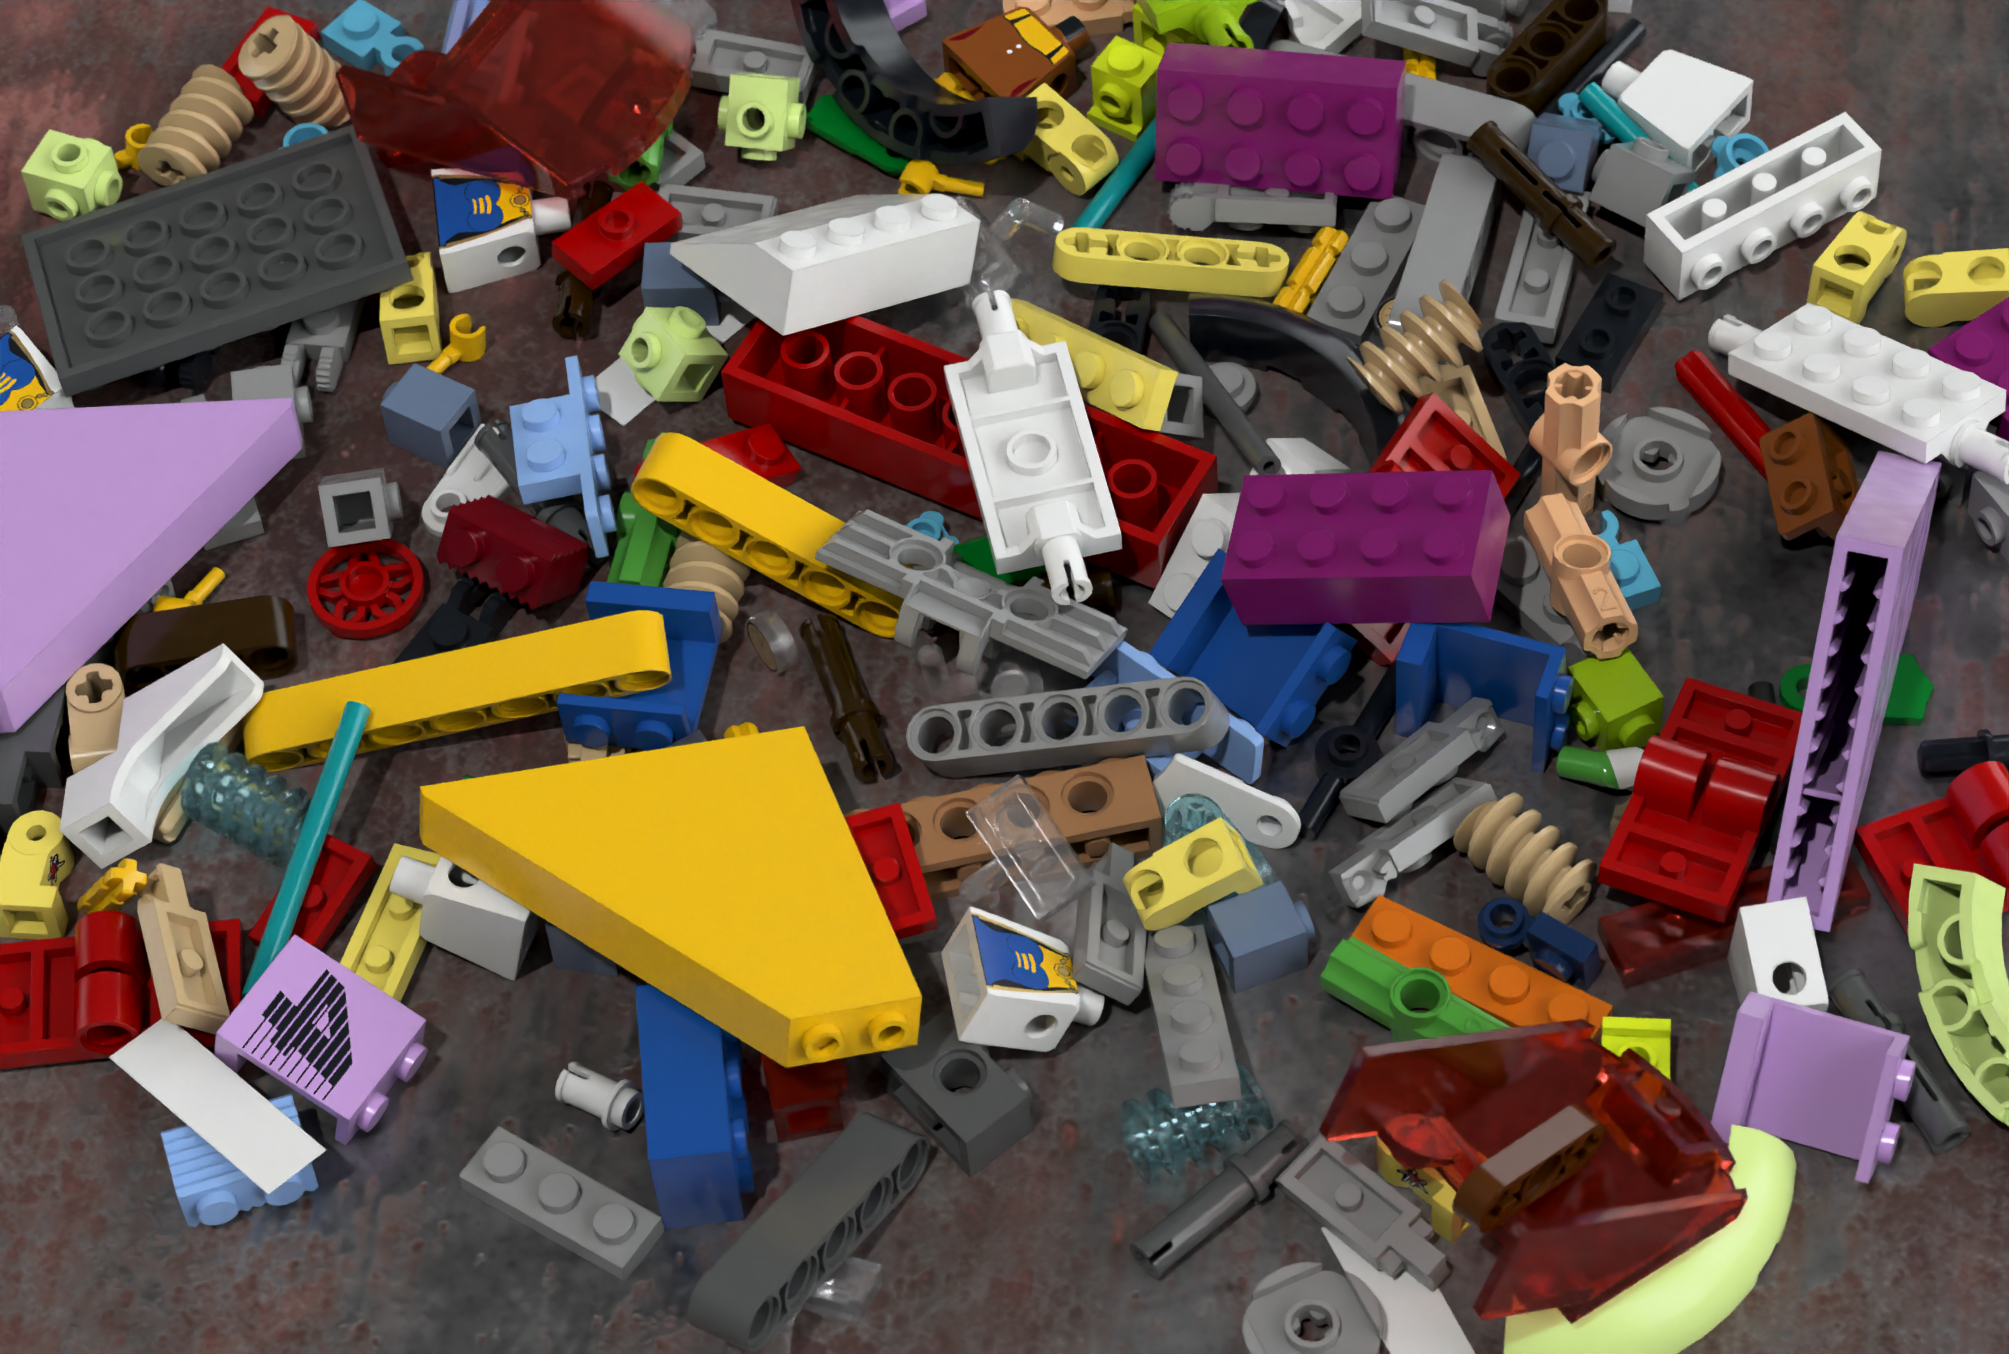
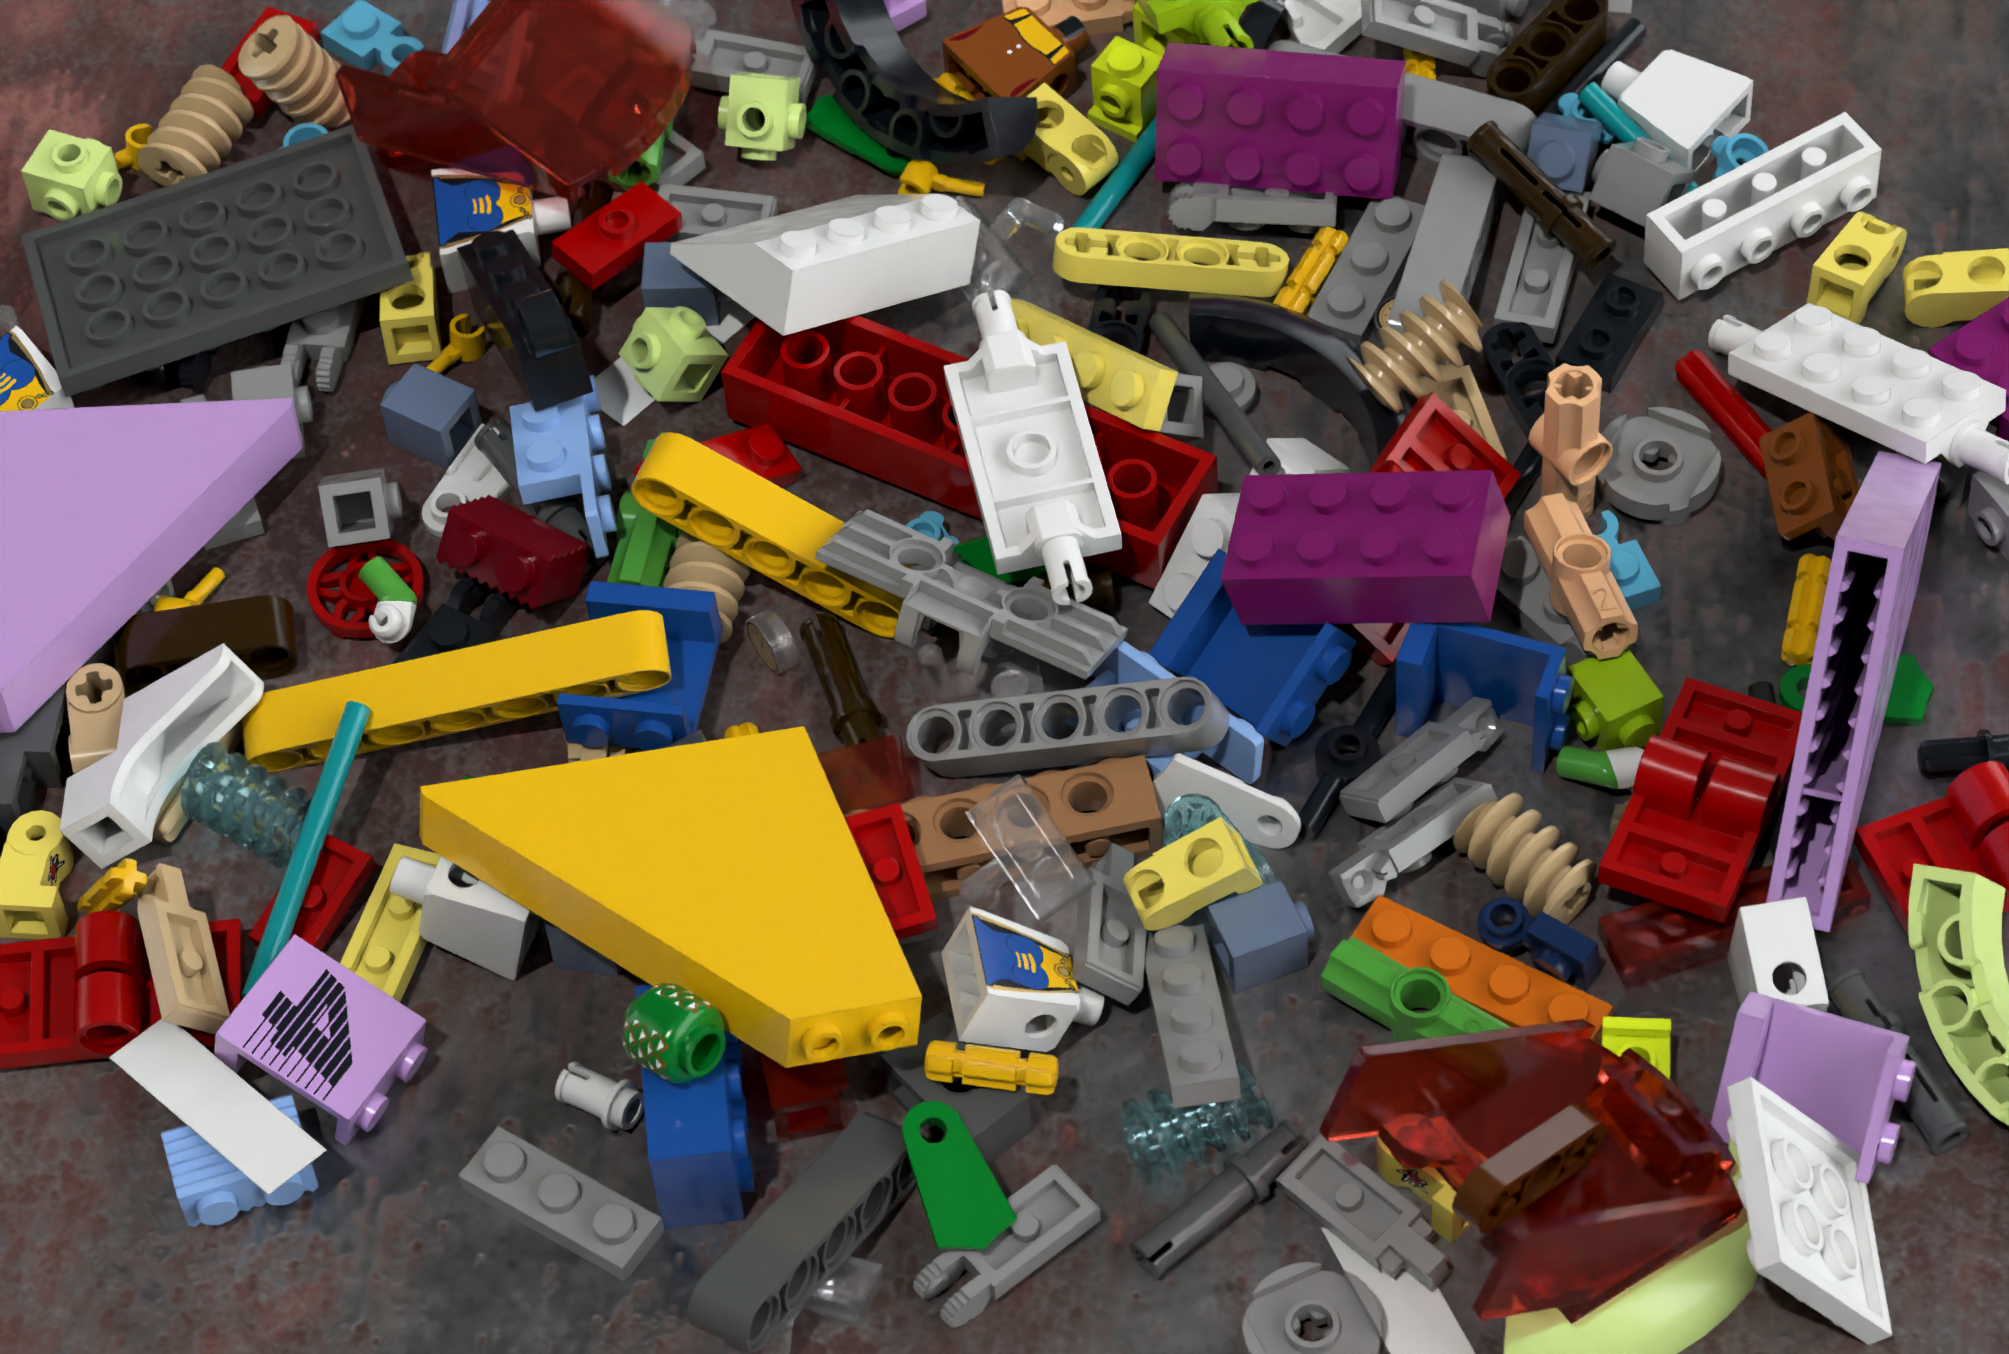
(395, 601): none -> arm
(524, 319): none -> black hinge
(674, 1033): none -> green head
(868, 773): none -> clear red plate
(954, 1181): none -> green piece
(991, 1067): none -> yellow axle
(1049, 1218): none -> light grey hinge
(1805, 610): none -> yellow axle
(1807, 1211): none -> white plate

